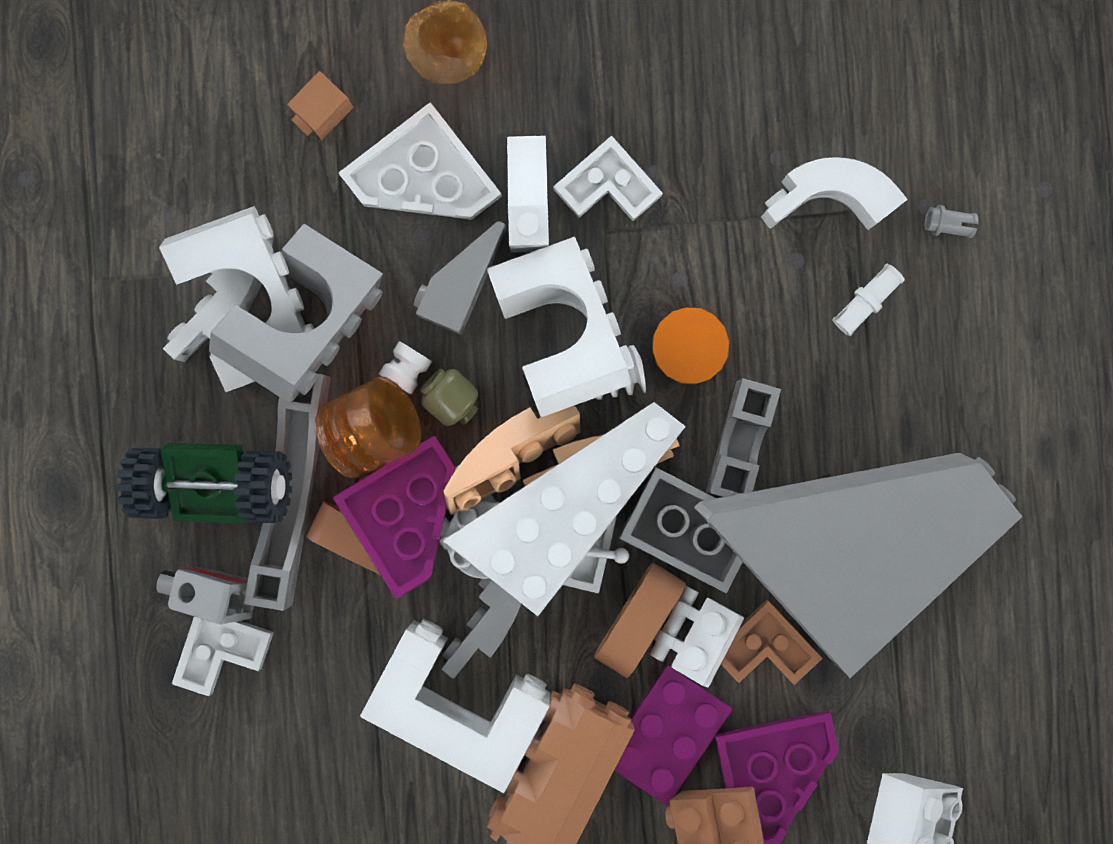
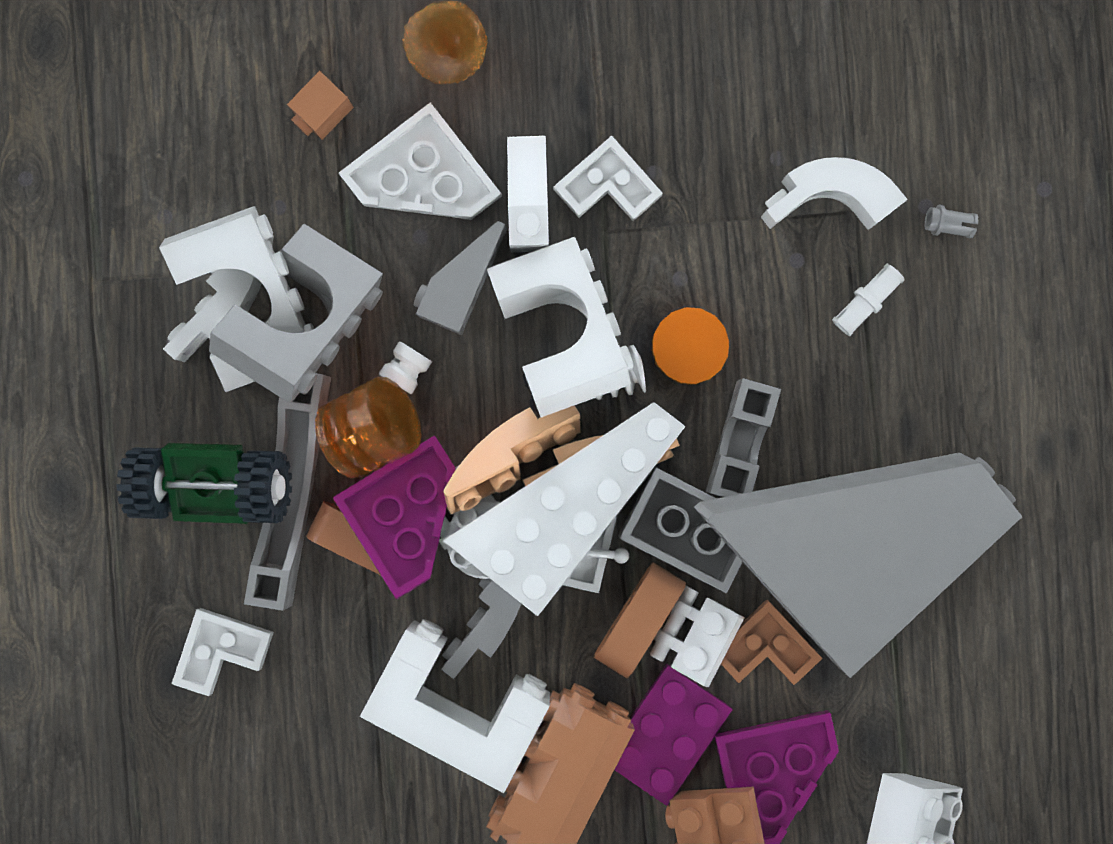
(206, 594): light grey torso -> none
(449, 397): olive head -> none

